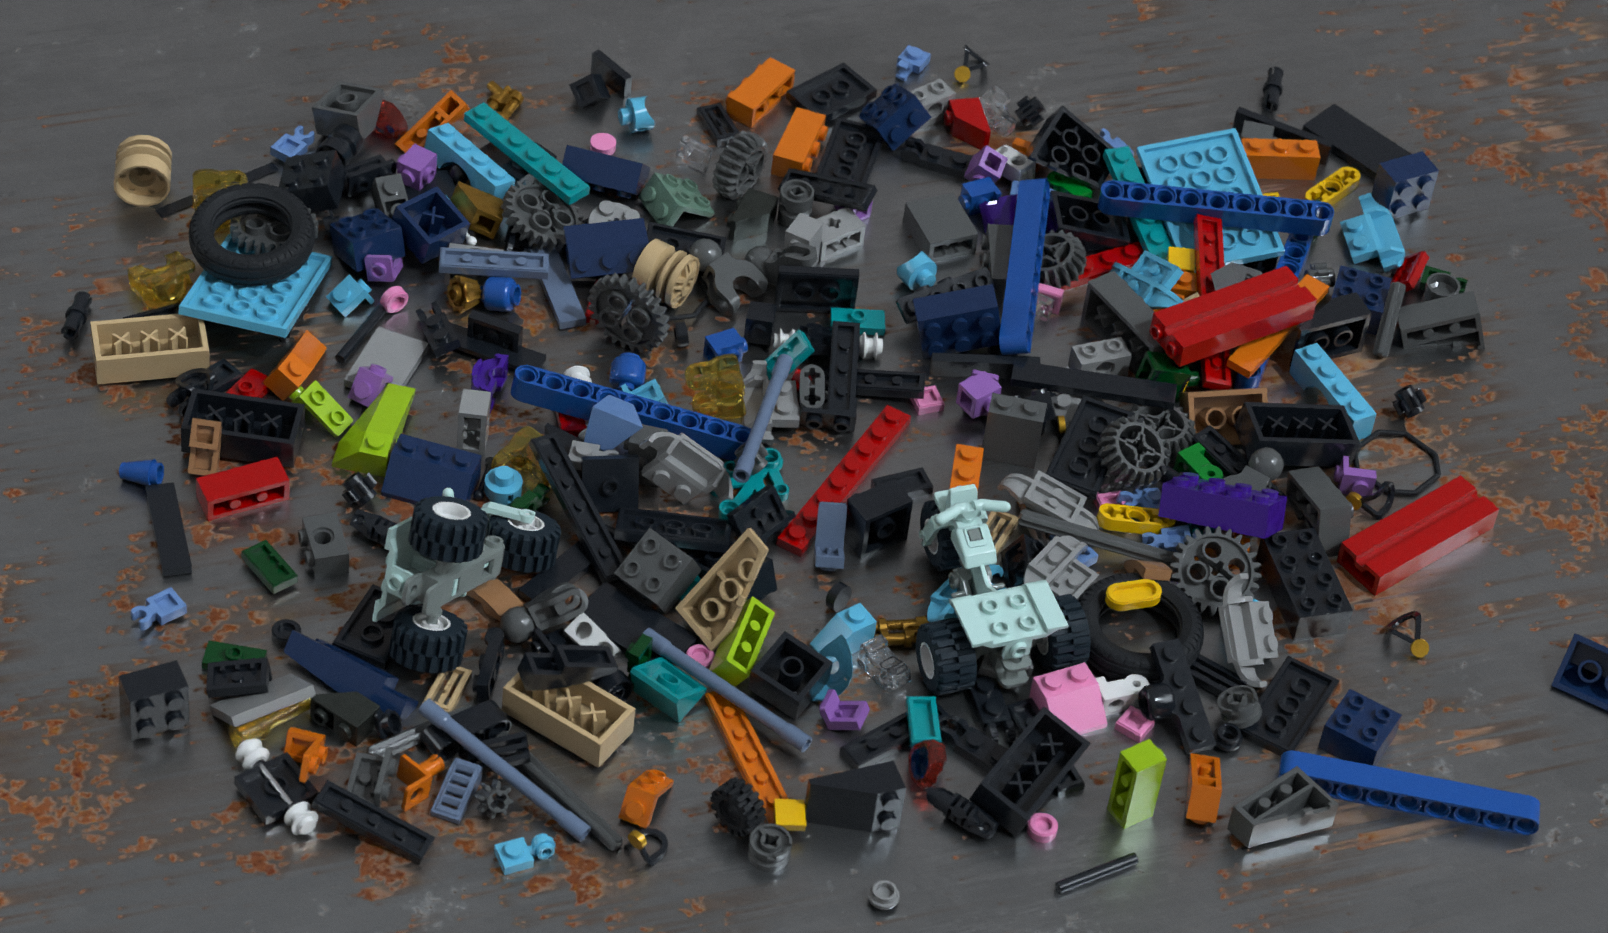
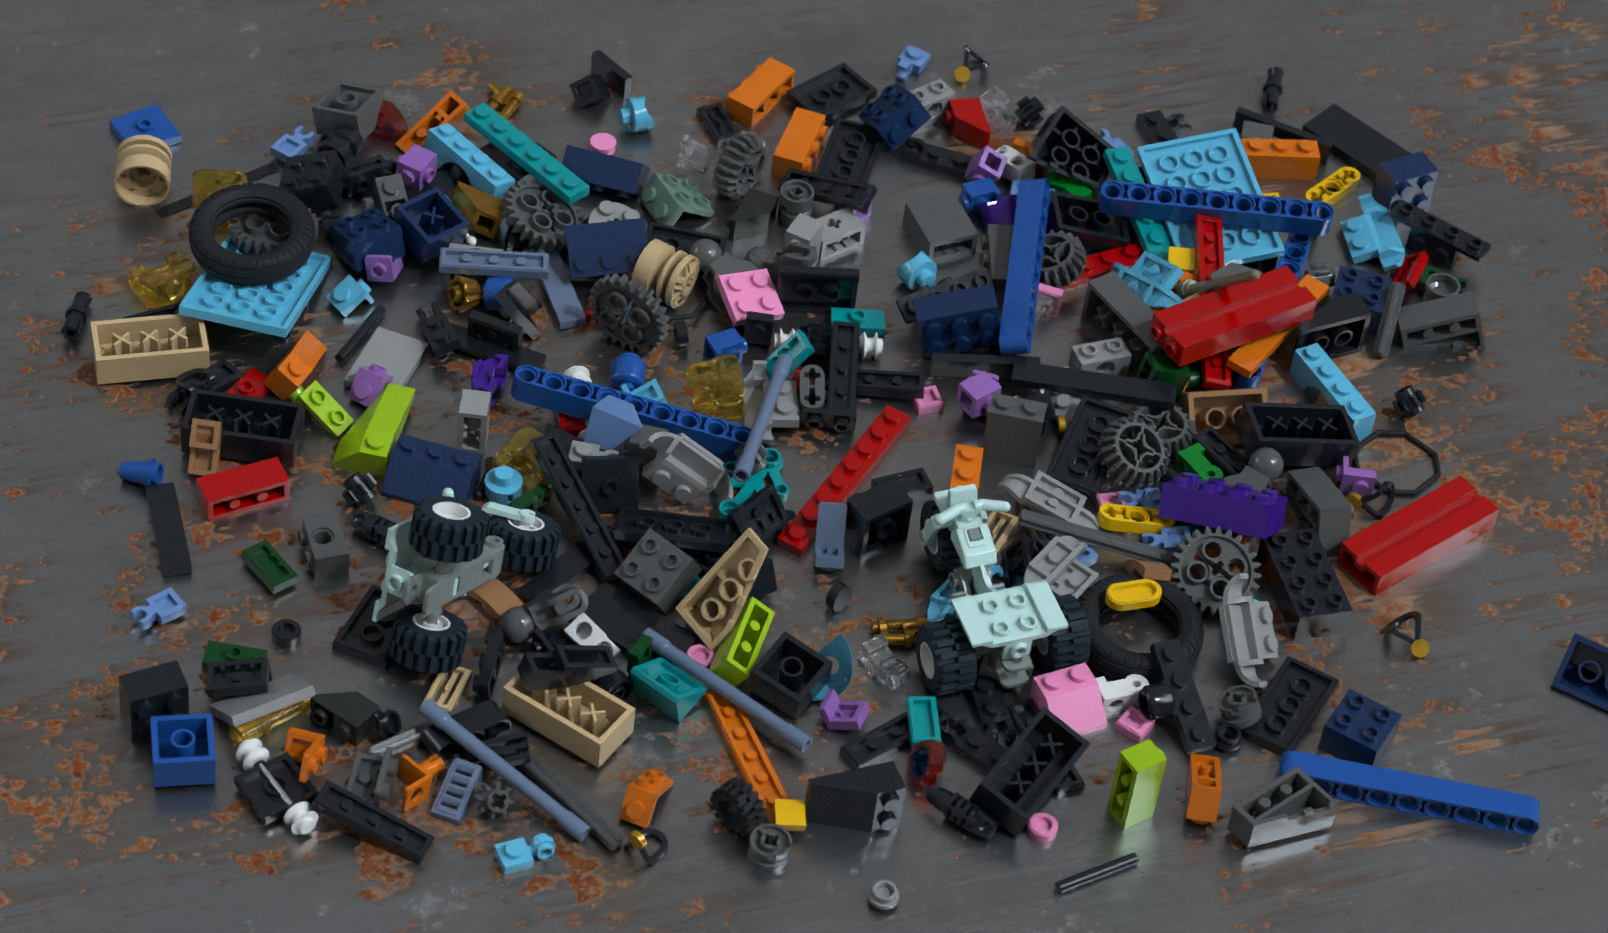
(146, 122): none -> blue plate
(183, 750): none -> blue brick
(348, 673): dark blue wedge -> none
(394, 299): bright pink tile -> none
(519, 306): none -> black bracket
(749, 292): none -> bright pink plate
(853, 623): medium azure slope -> none
(1159, 129): none -> black hinge
(1189, 287): none -> dark tan piece
(1216, 673): black tile -> none
(1437, 237): none -> black bracket

